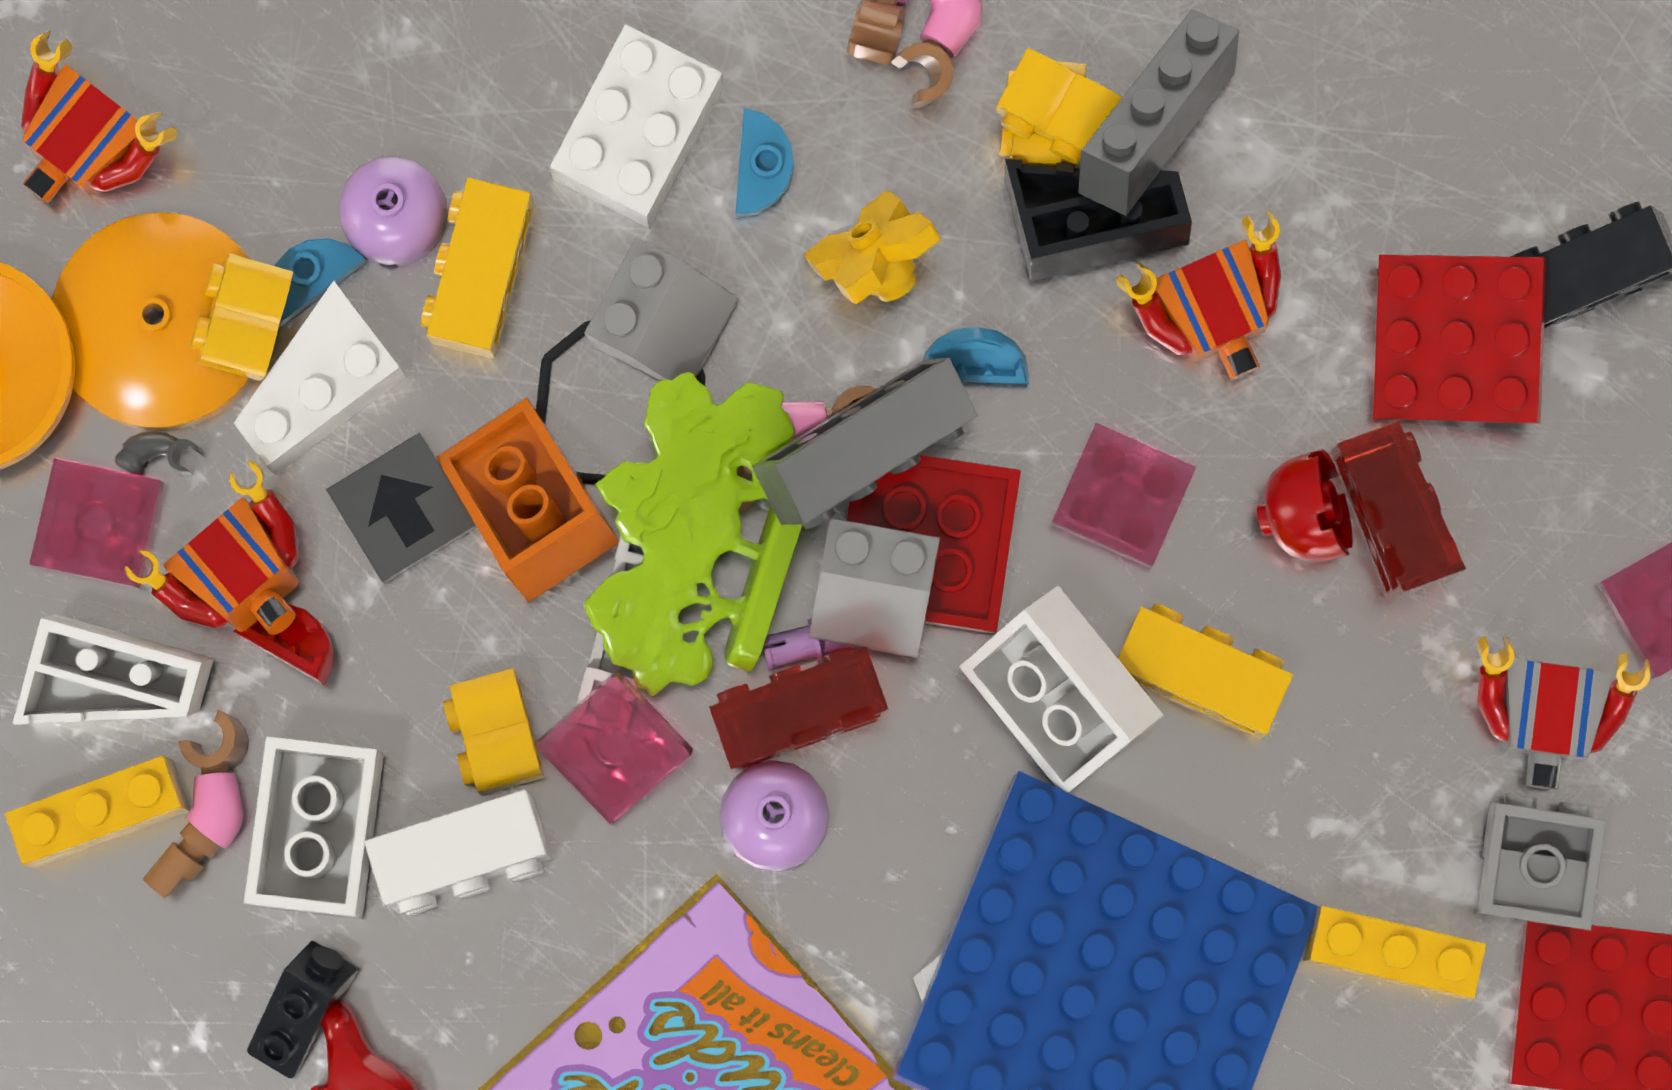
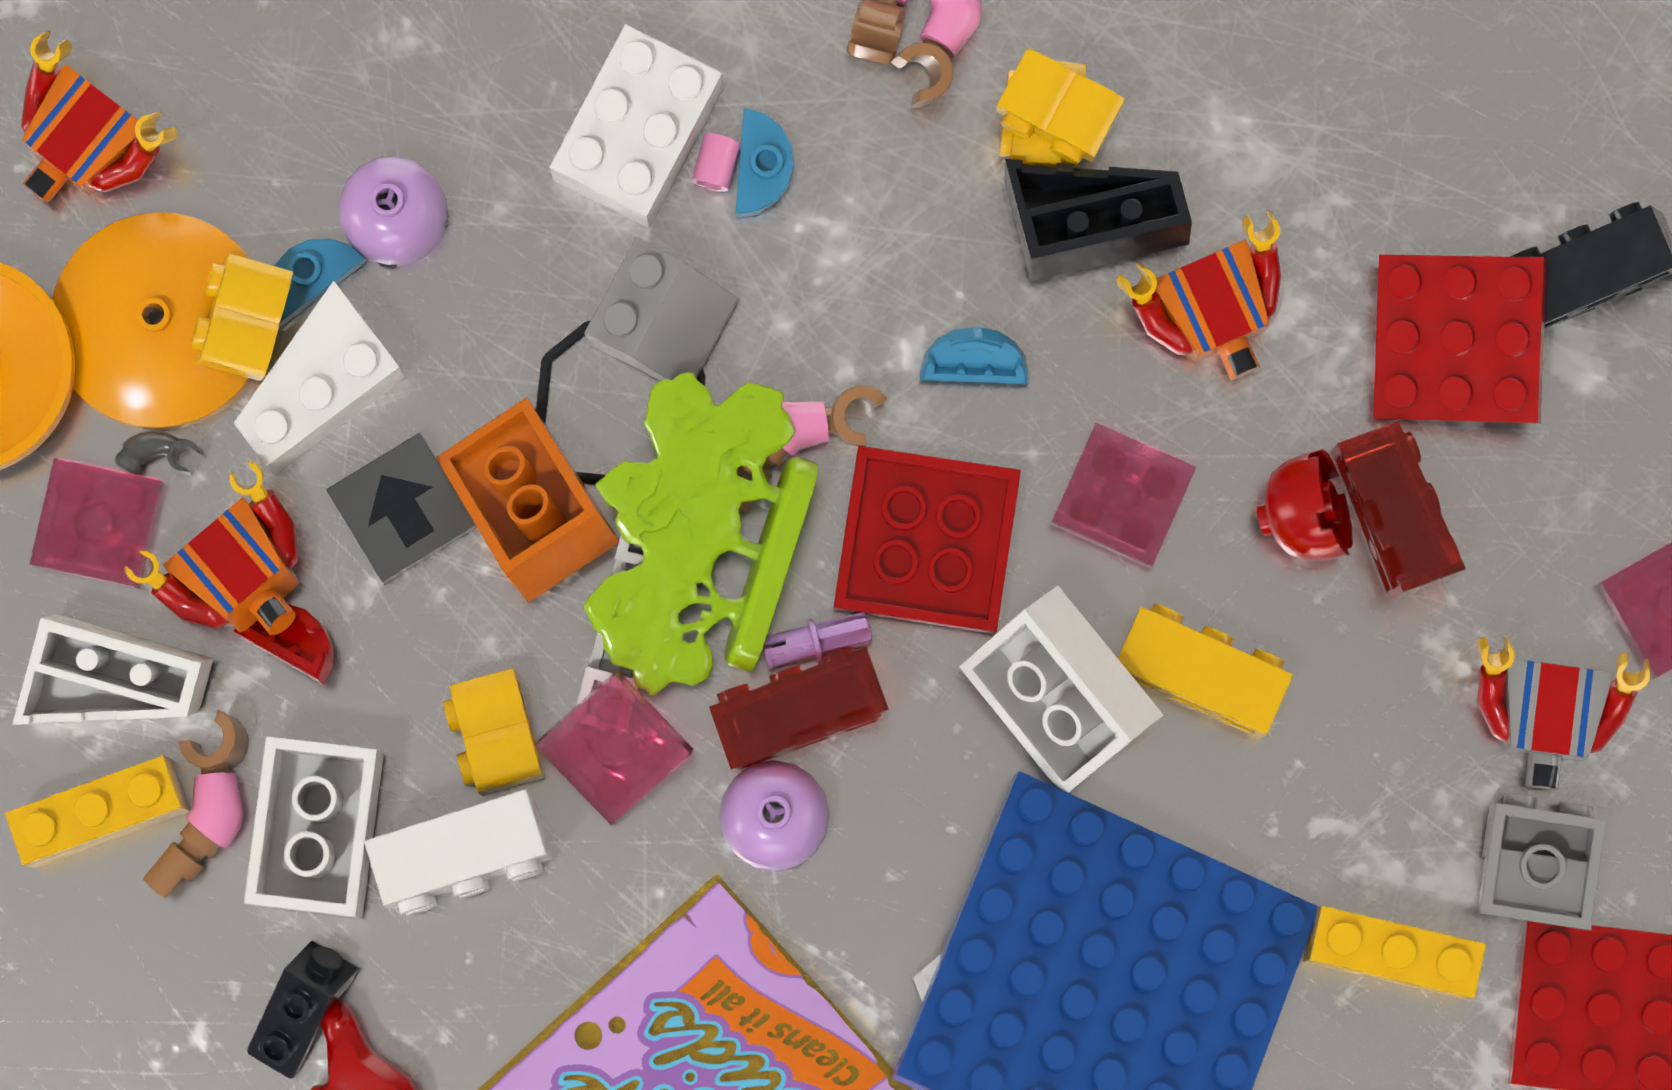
(478, 267): yellow brick -> none
(716, 162): none -> bright pink hinge
(865, 442): brick -> none
(873, 587): light grey slope -> none
(876, 251): yellow plant -> none
(1158, 112): dark grey brick -> none

